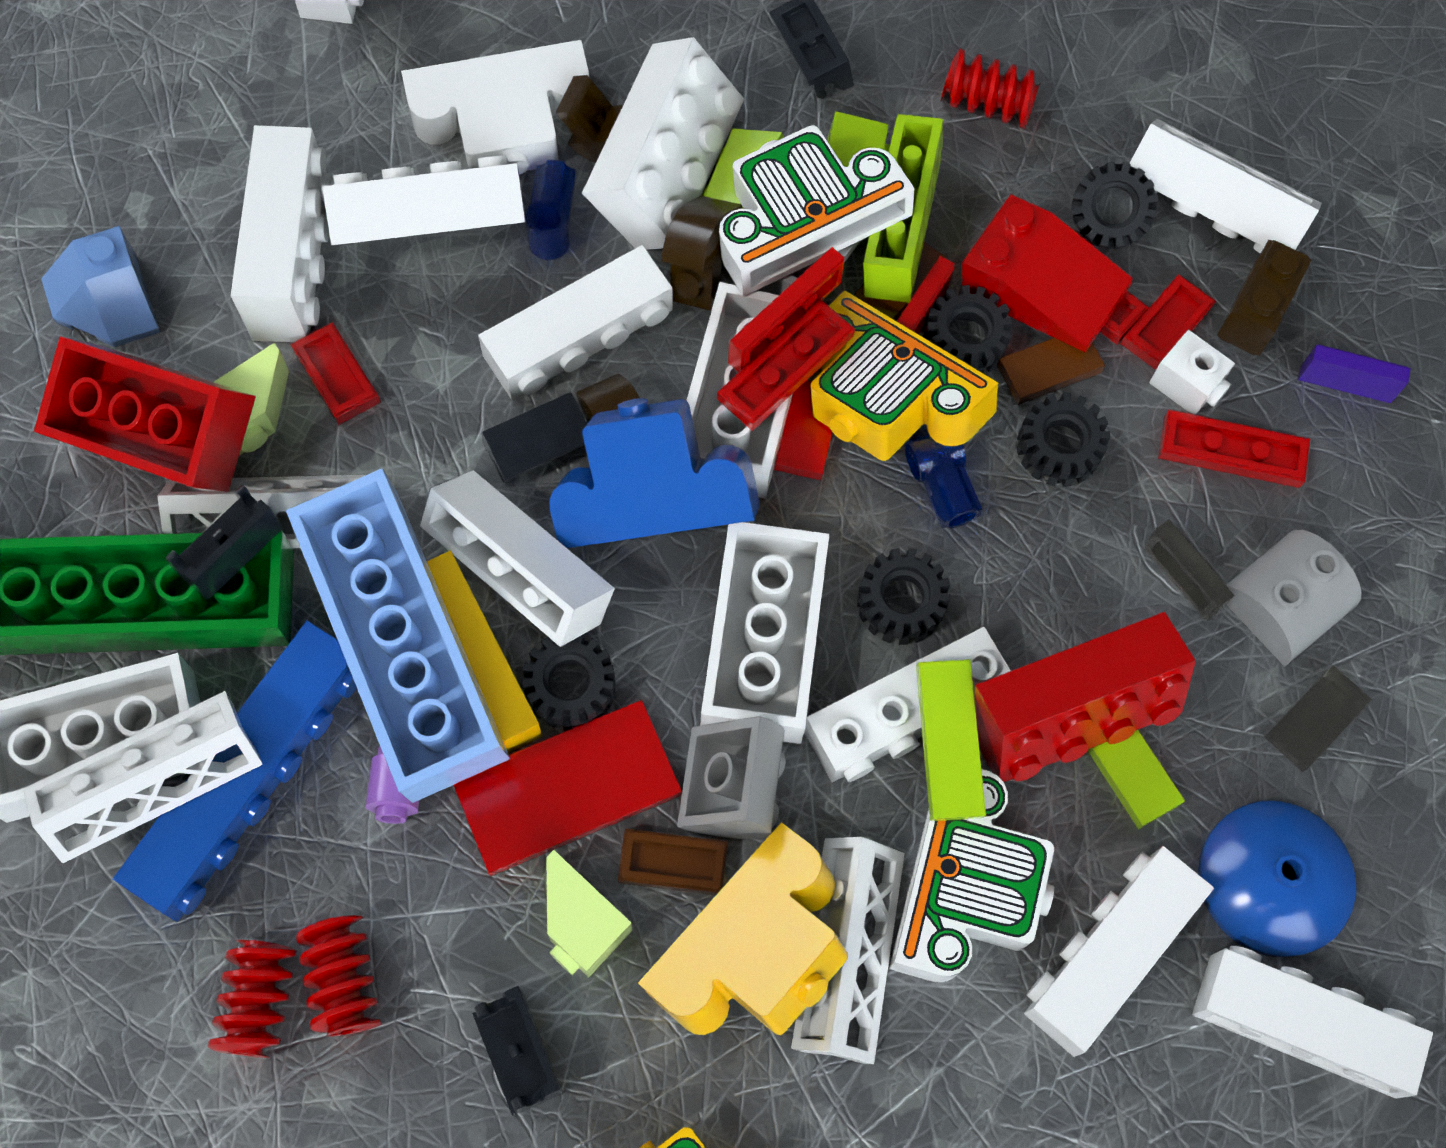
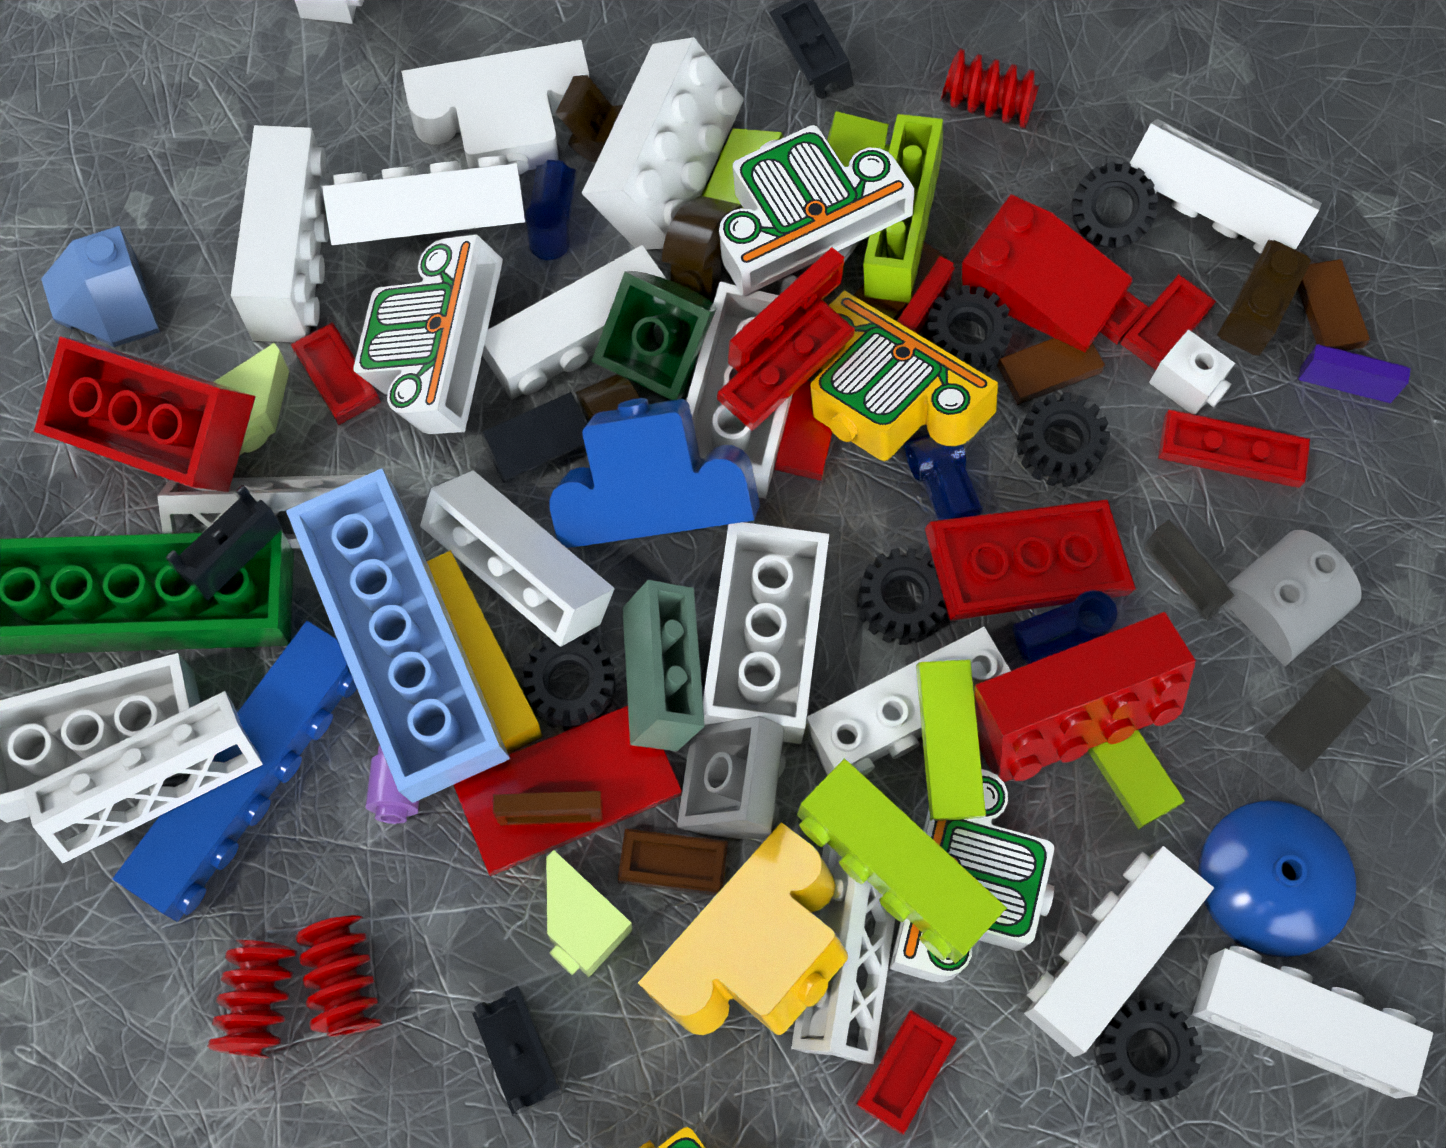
(429, 336): none -> brick
(548, 808): none -> reddish brown tile
(654, 333): none -> dark green brick
(662, 666): none -> sand green brick
(899, 862): none -> lime brick
(906, 1072): none -> red tile
(1028, 558): none -> red tile
(1062, 626): none -> clear blue piece
(1180, 1047): none -> black tyre
(1332, 307): none -> reddish brown tile

